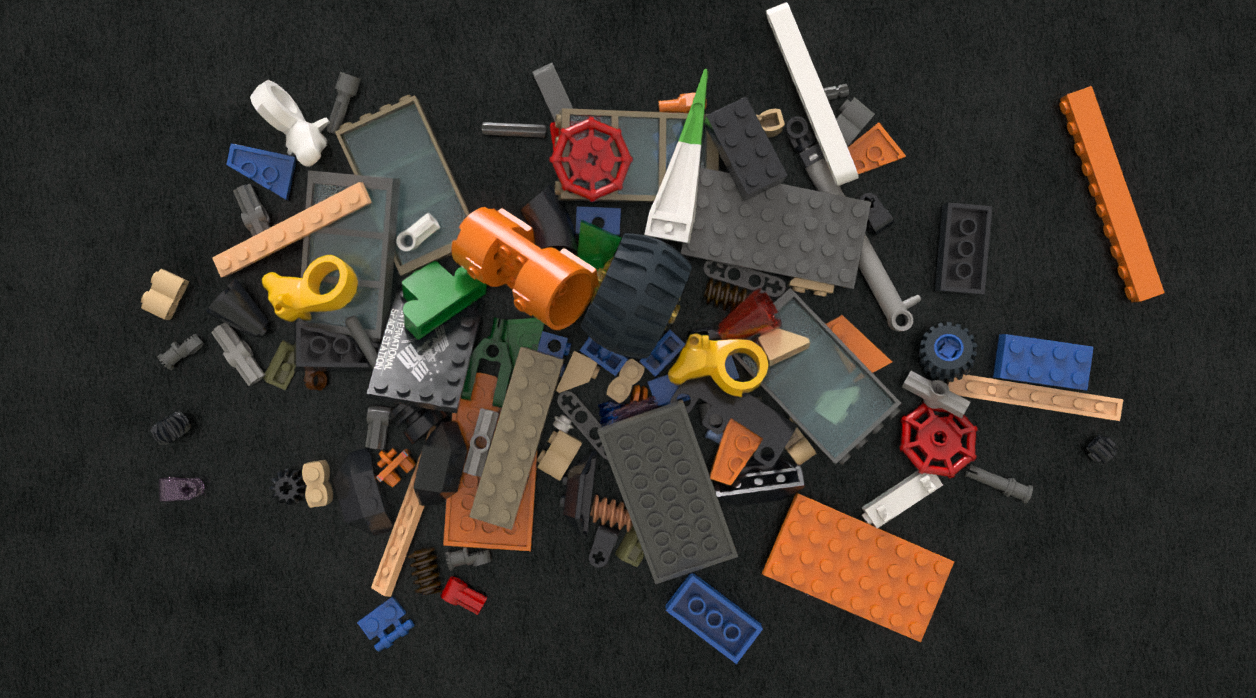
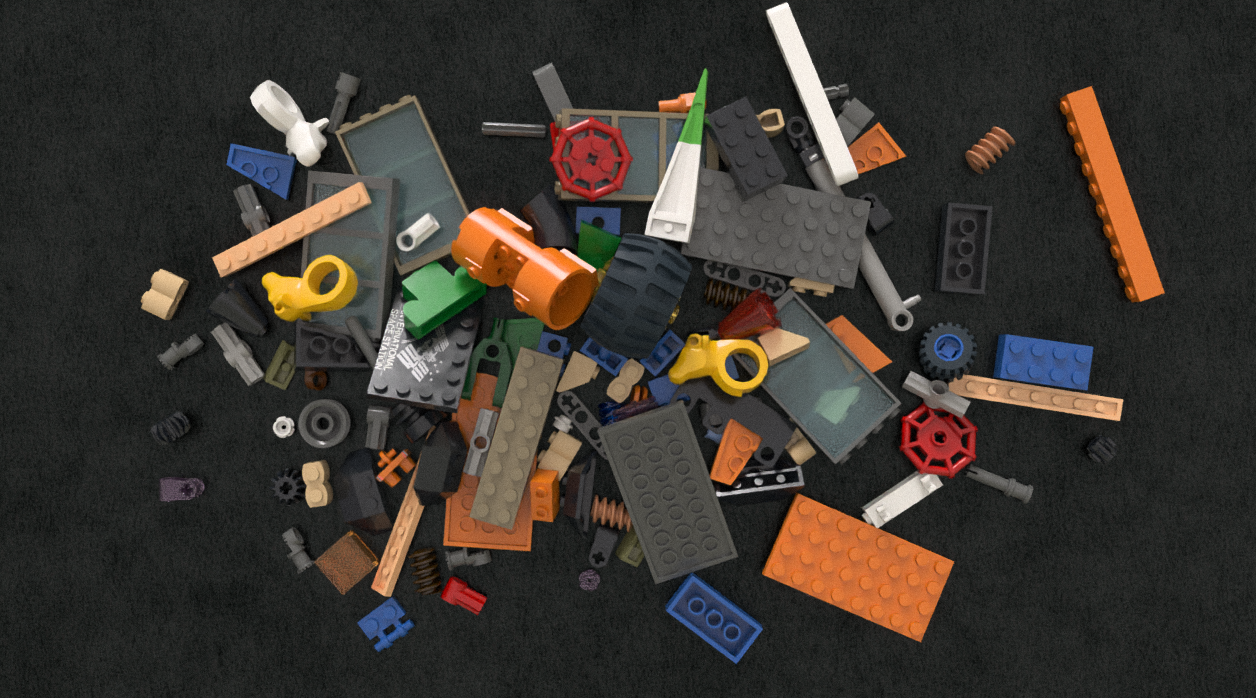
(277, 427): none -> white plate
(298, 555): none -> dark grey connector
(310, 425): none -> dark grey wheel
(347, 562): none -> clear orange brick
(545, 495): none -> orange brick
(595, 580): none -> clear purple plate
(987, 148): none -> nougat piece

